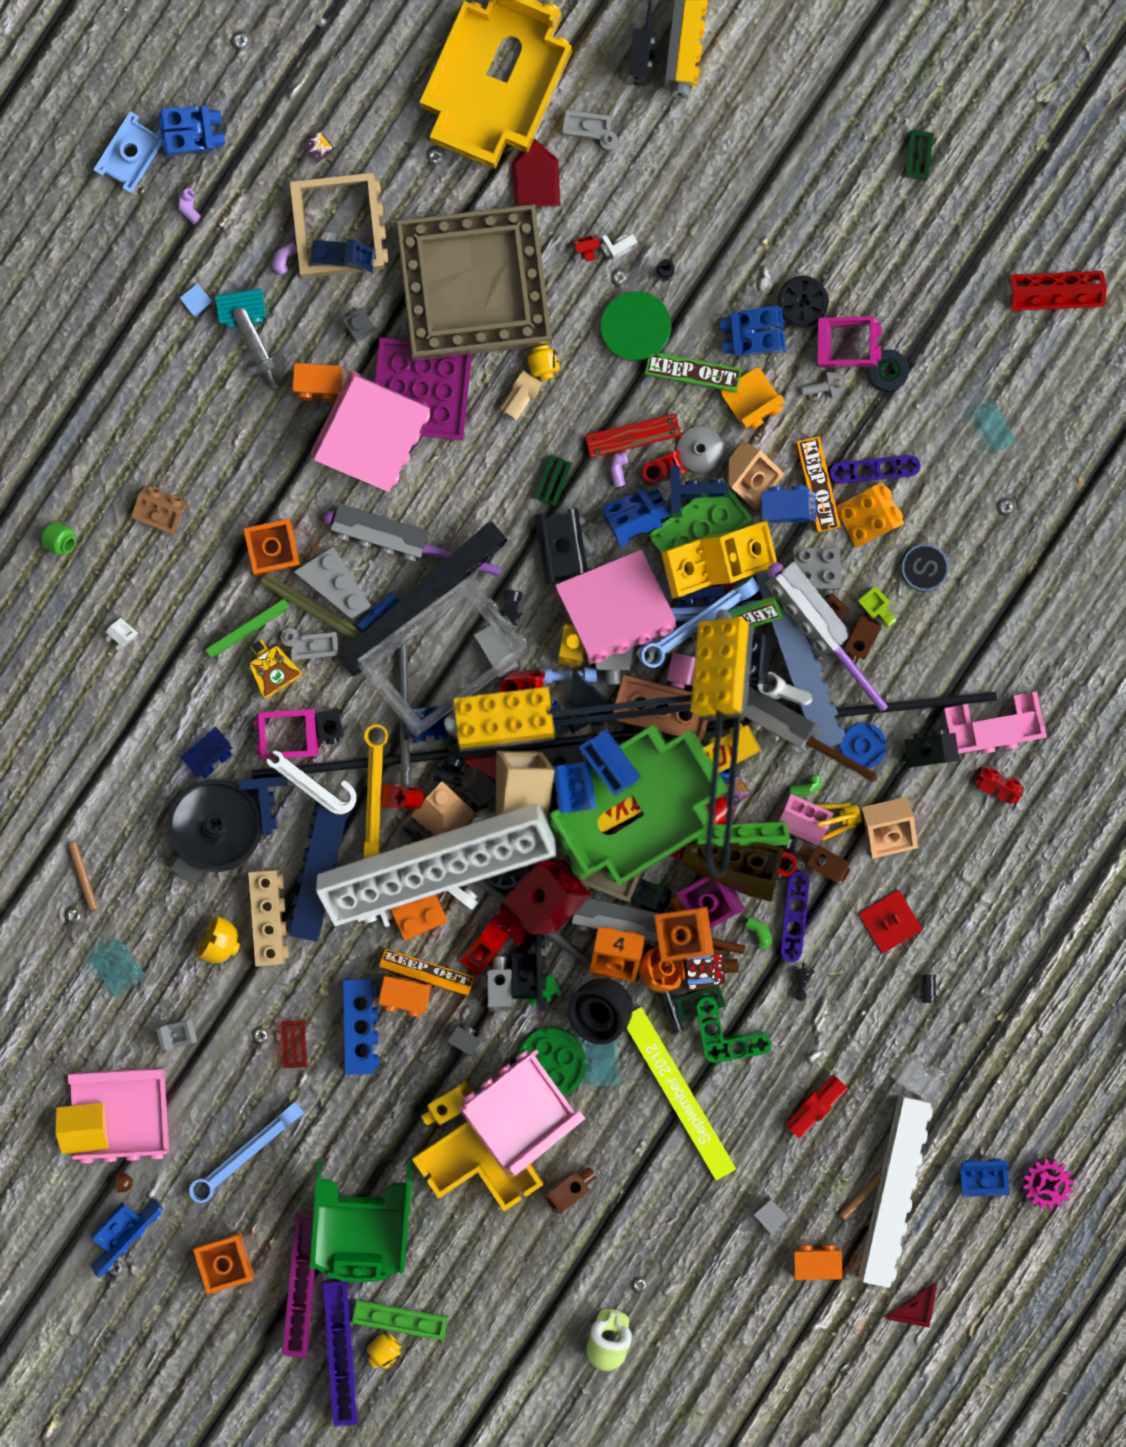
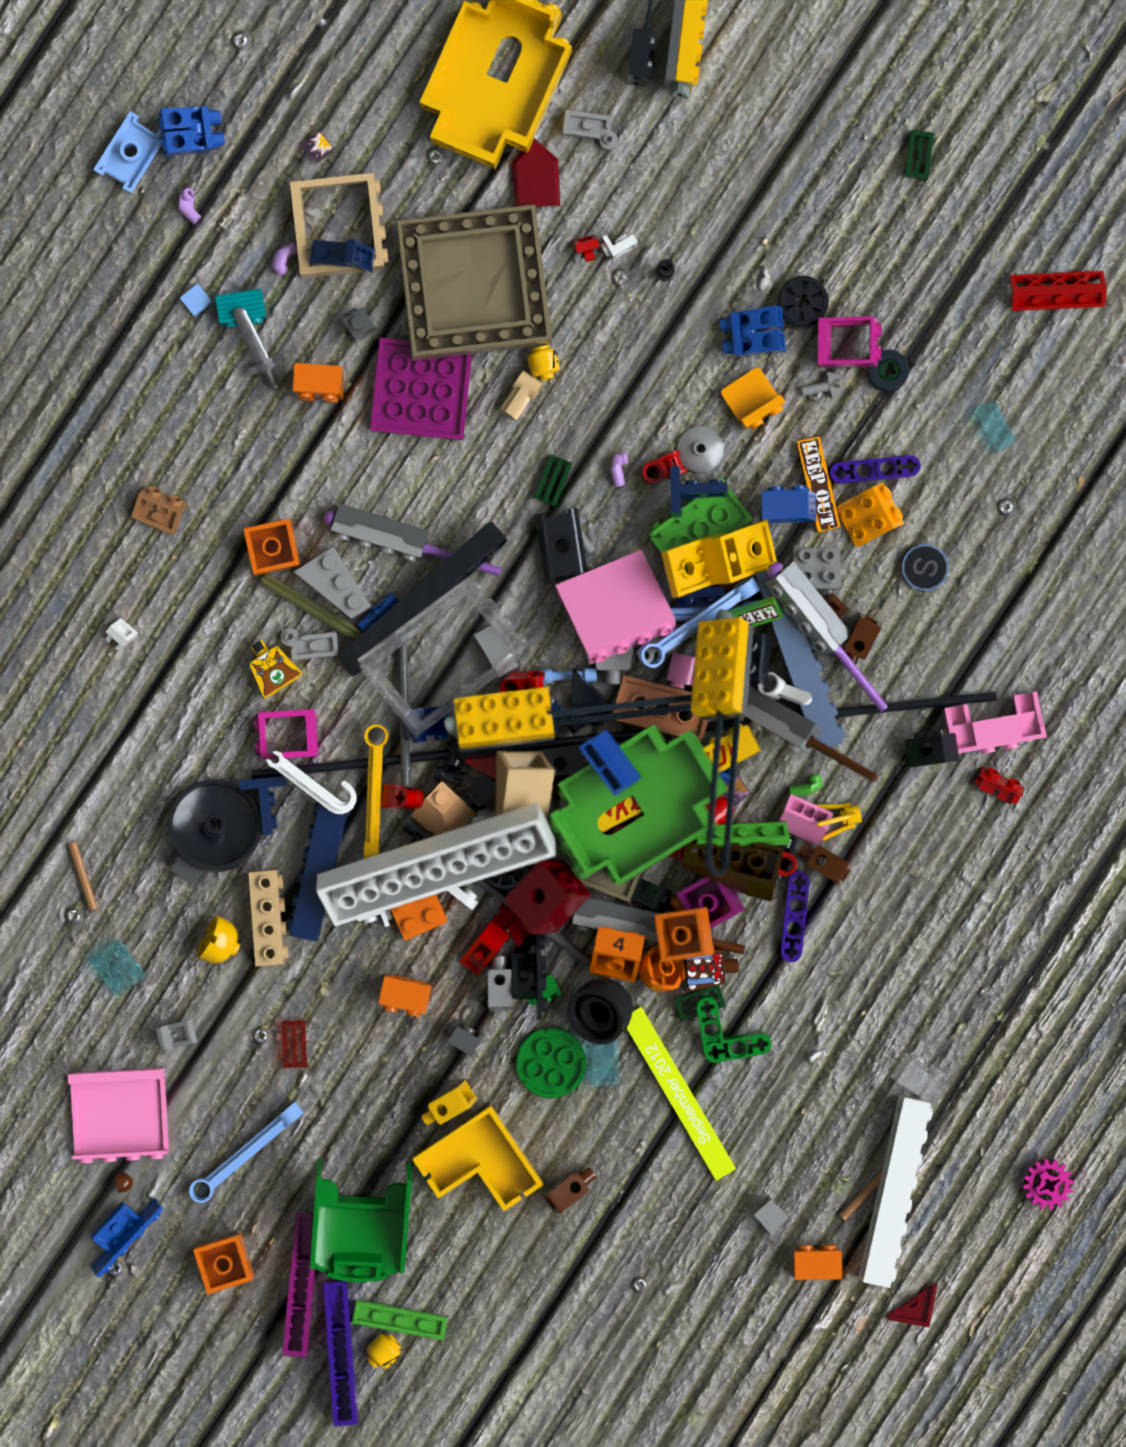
(58, 538): bright green head -> none
(81, 1128): yellow slope -> none
(207, 753): clear blue bracket -> none
(248, 628): bright green tile -> none
(331, 715): black brick -> none
(353, 1062): blue brick -> none
(370, 432): bright pink panel -> none
(426, 972): tile -> none
(512, 600): black piece -> none
(519, 1113): bright pink panel -> none
(570, 647): yellow torso -> none
(574, 787): blue bracket -> none
(604, 1353): yellowish green piece -> none
(633, 436): red tile -> none
(635, 514): blue hips -> none
(636, 326): green tile -> none
(674, 1025): black pin -> none
(693, 372): tile -> none
(752, 473): light nougat slope -> none
(762, 931): bright green arm -> none
(802, 978): black piece -> none
(816, 1106): red piece -> none
(864, 744): blue tile -> none
(875, 604): lime plate -> none
(890, 827): light nougat slope -> none
(890, 921): red piece -> none
(929, 989): black pin -> none
(984, 1178): blue bracket -> none

